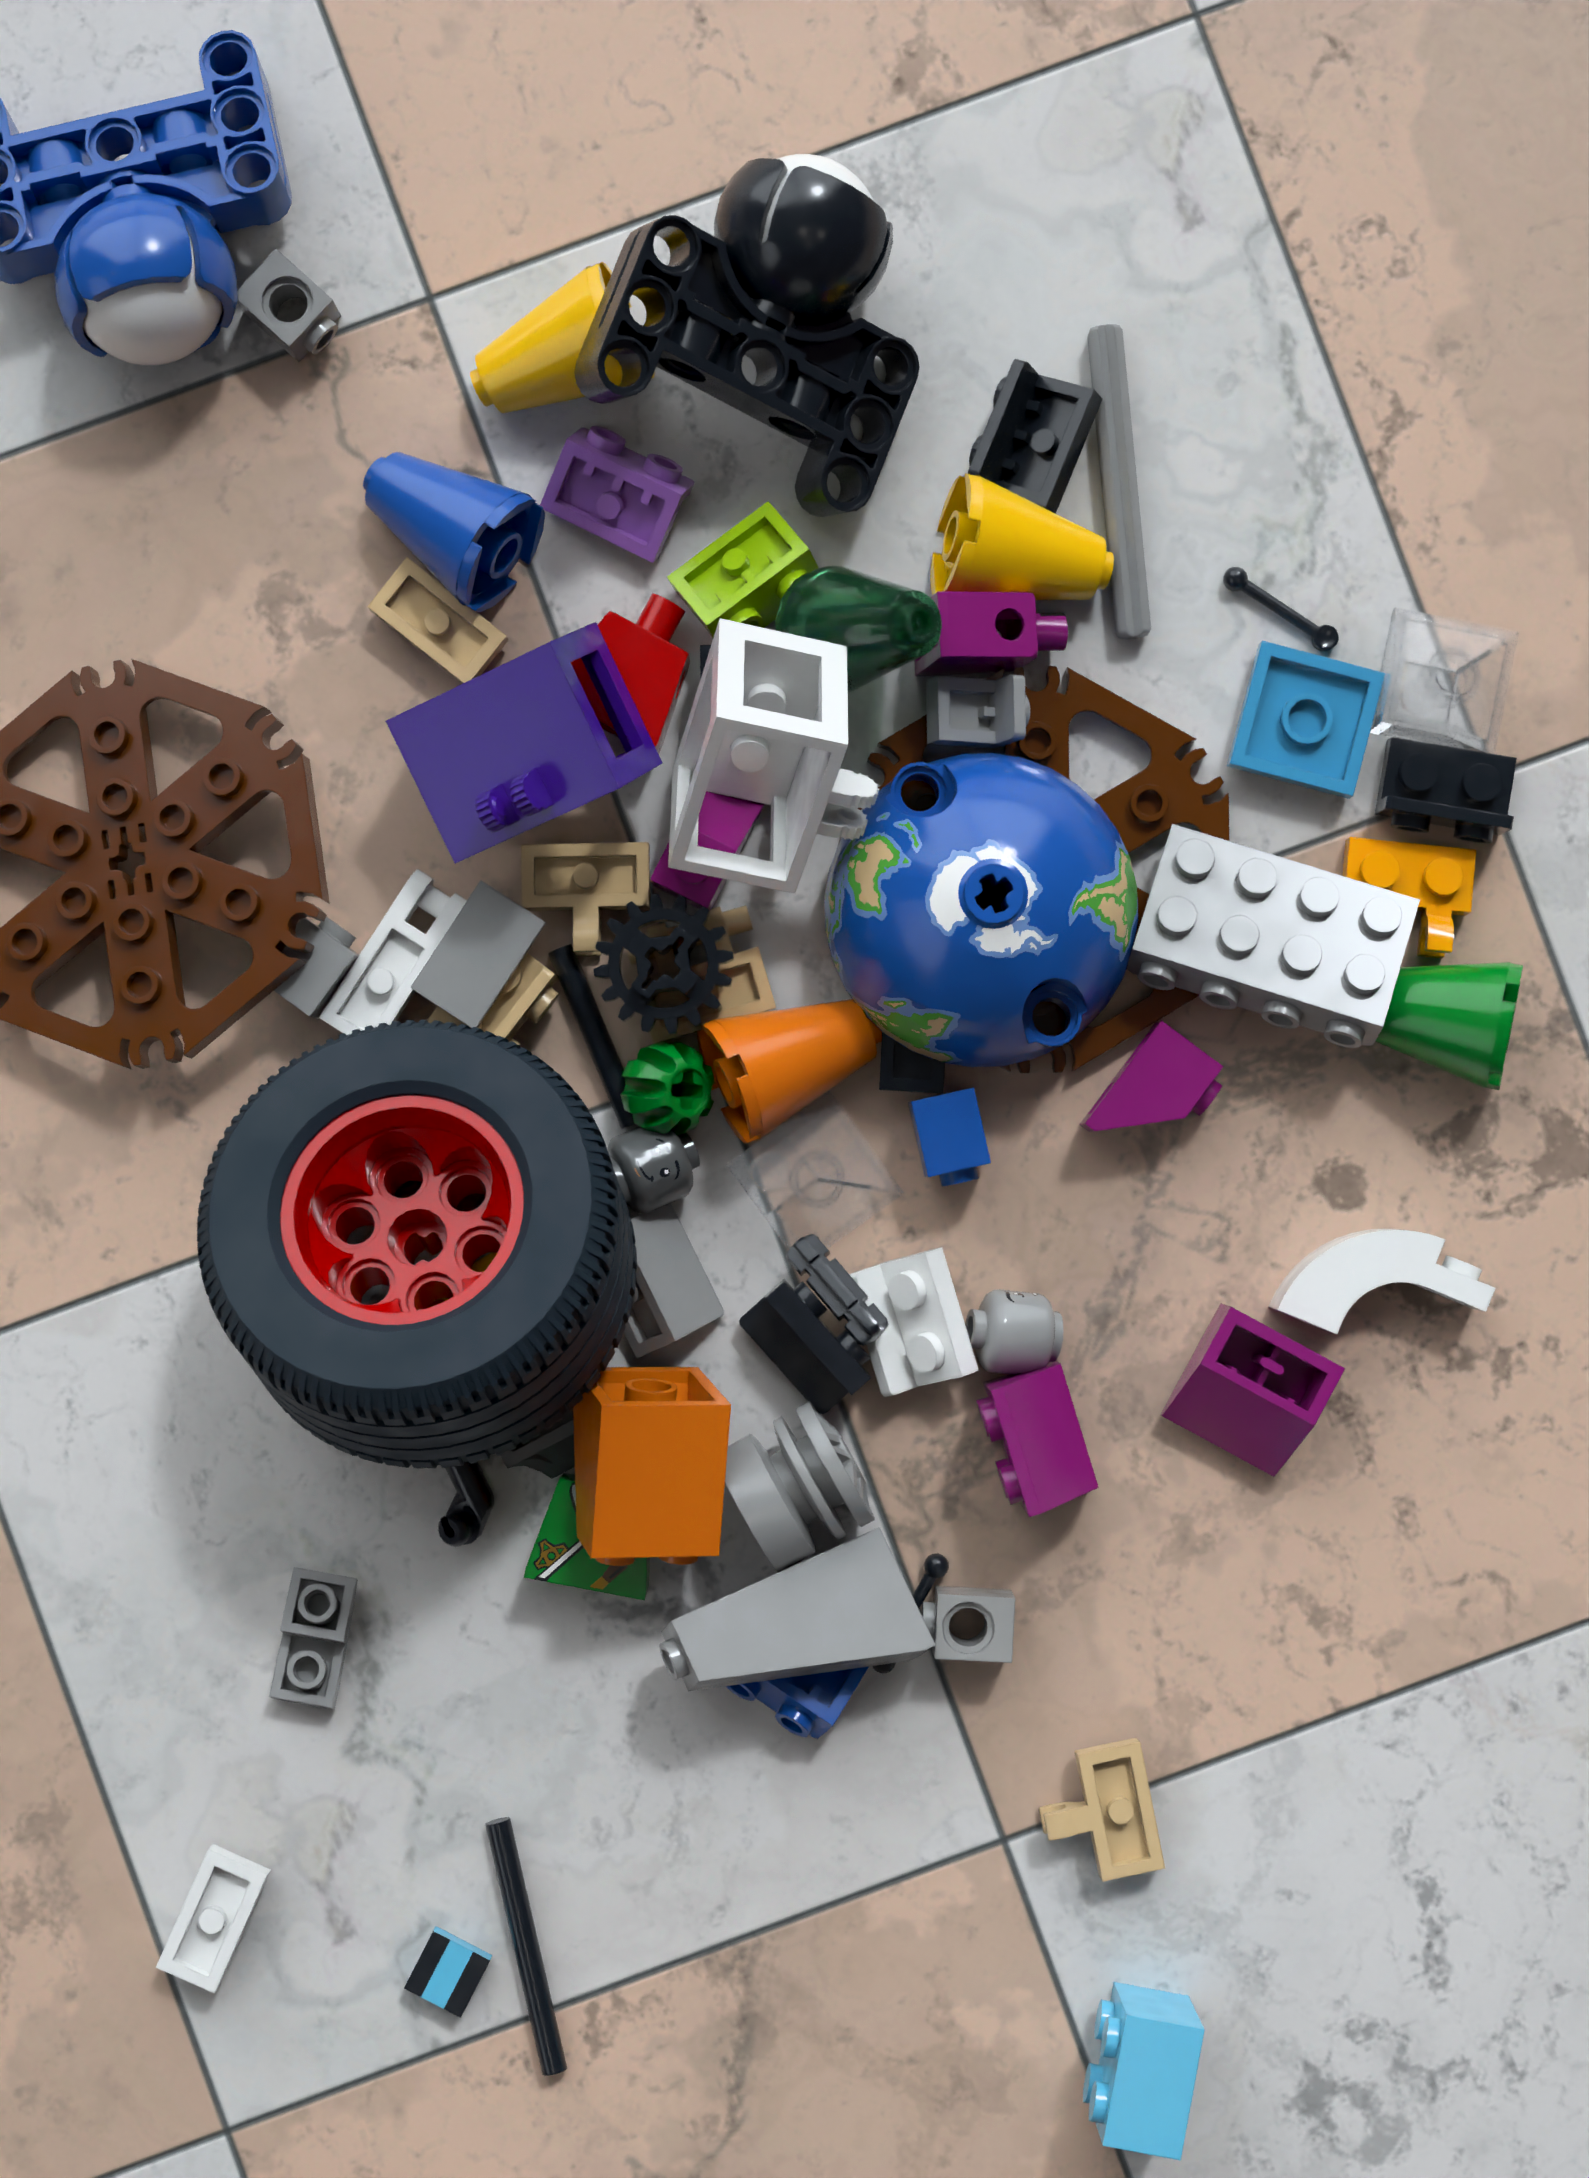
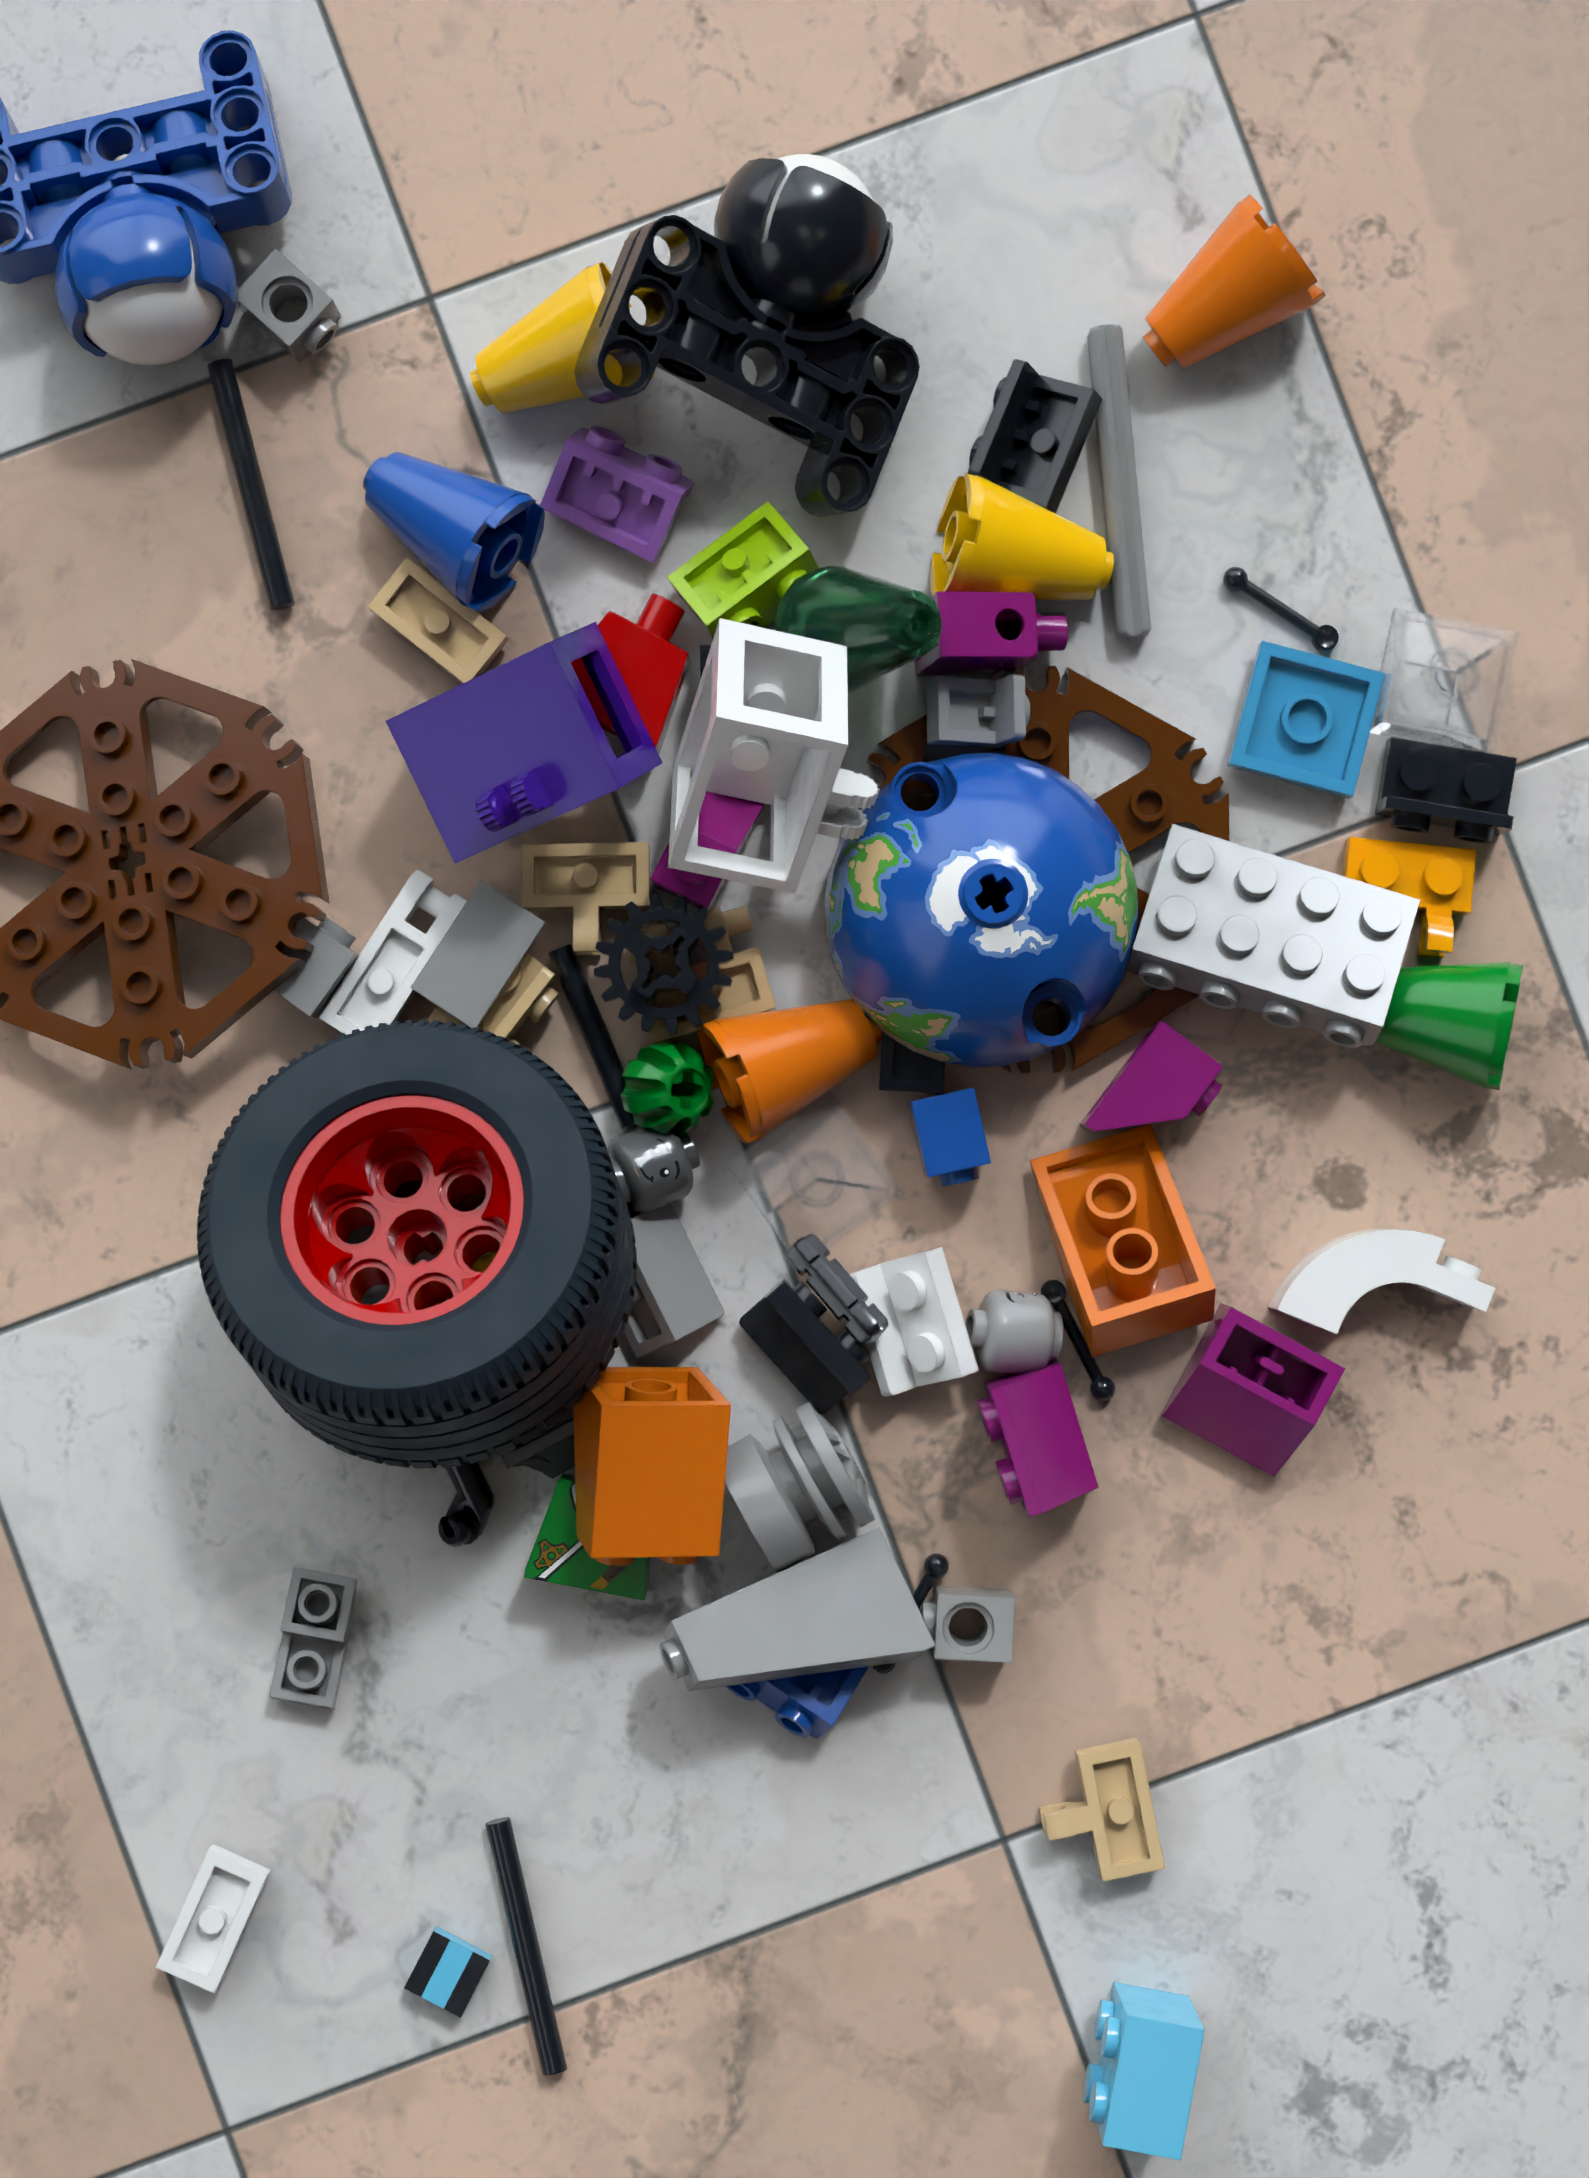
(251, 484): none -> black bar
(1102, 1387): none -> black hinge
(1123, 1240): none -> orange slope
(1231, 290): none -> orange cone

